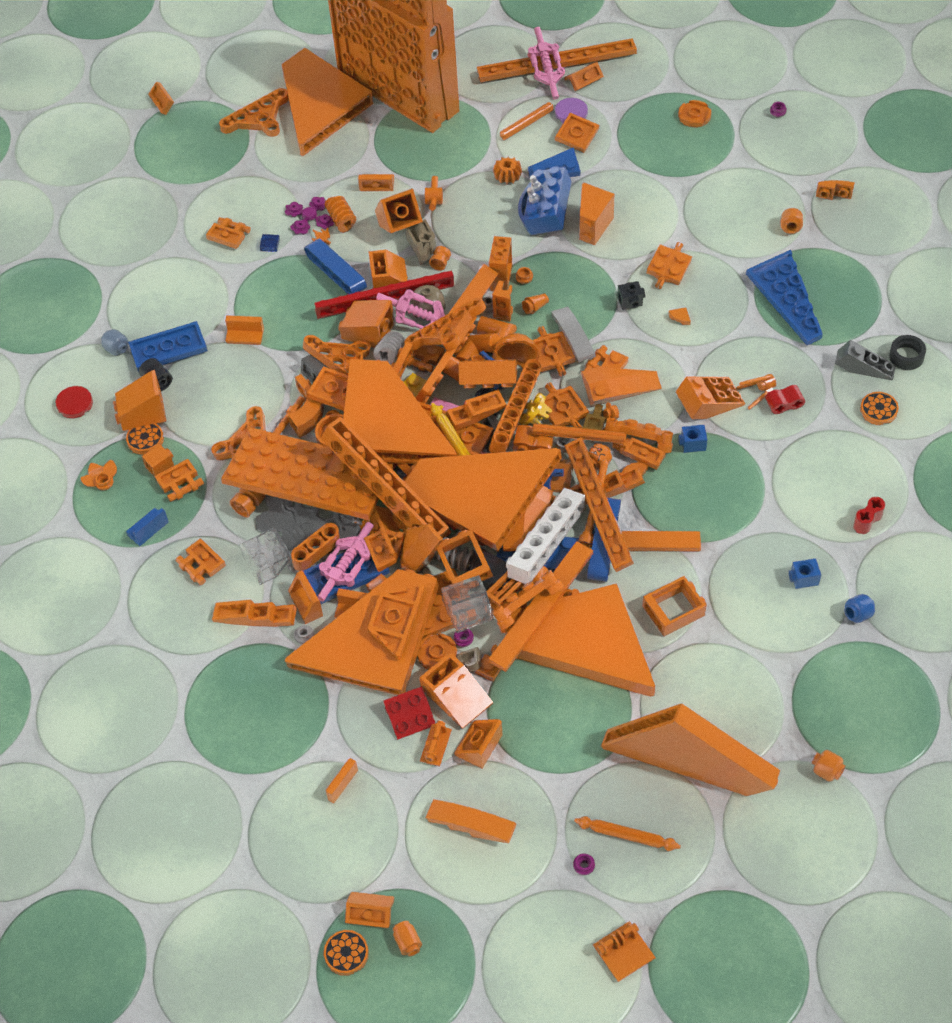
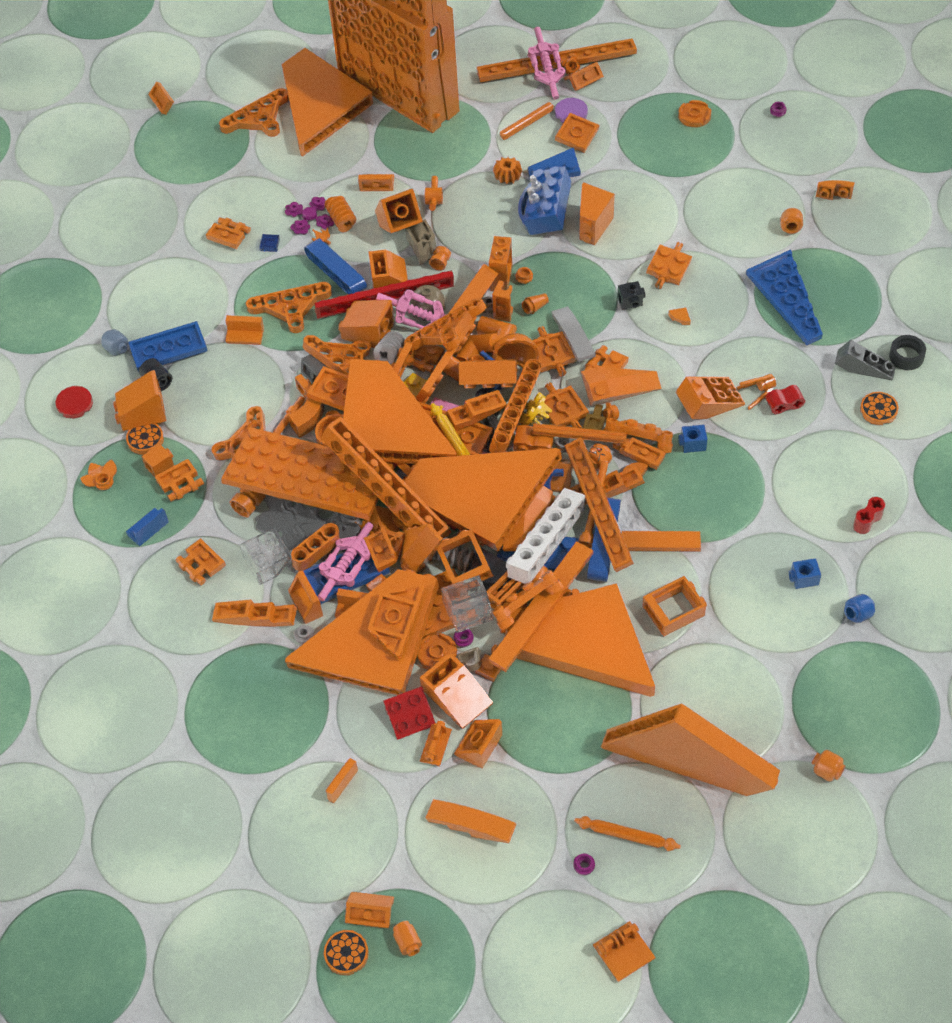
(282, 306): none -> orange beam
(570, 69): none -> orange plate

